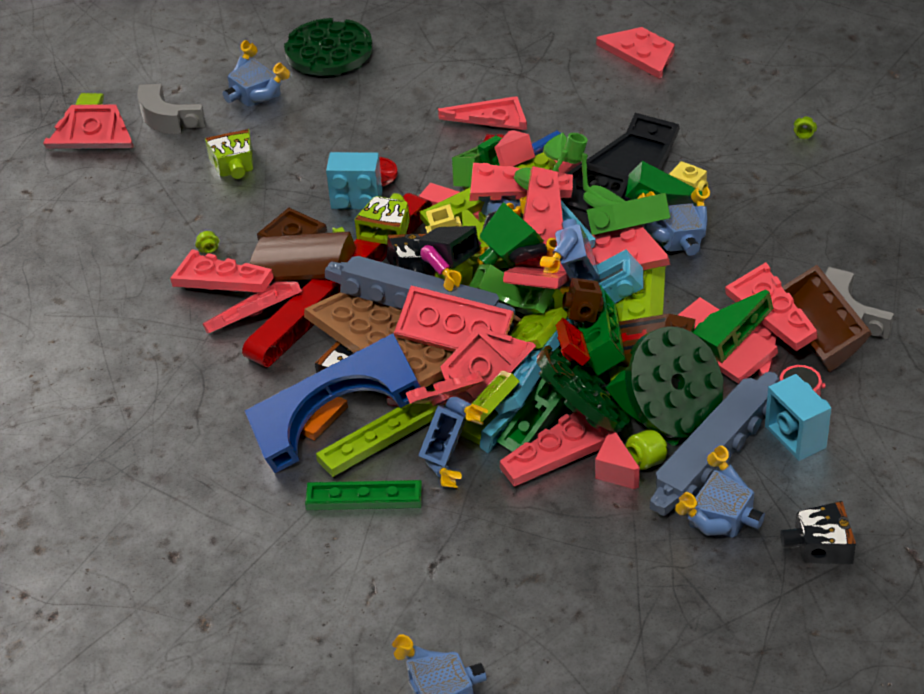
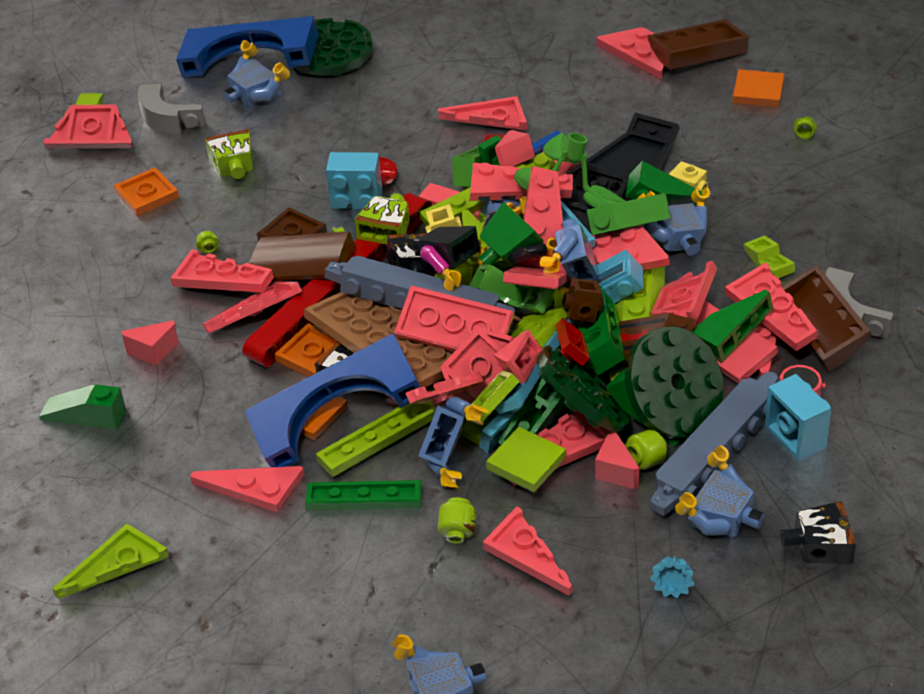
(88, 406): none -> green slope
(118, 555): none -> lime wing
(146, 191): none -> orange tile
(151, 342): none -> coral slope
(206, 45): none -> blue arch
(257, 486): none -> coral wing
(305, 349): none -> orange tile
(457, 520): none -> lime head
(519, 356): none -> coral slope
(521, 547): none -> coral wing
(526, 459): none -> lime tile
(672, 576): none -> medium azure piece
(686, 294): none -> coral wing
(698, 44): none -> reddish brown slope
(758, 88): none -> orange tile
(768, 251): none -> lime slope

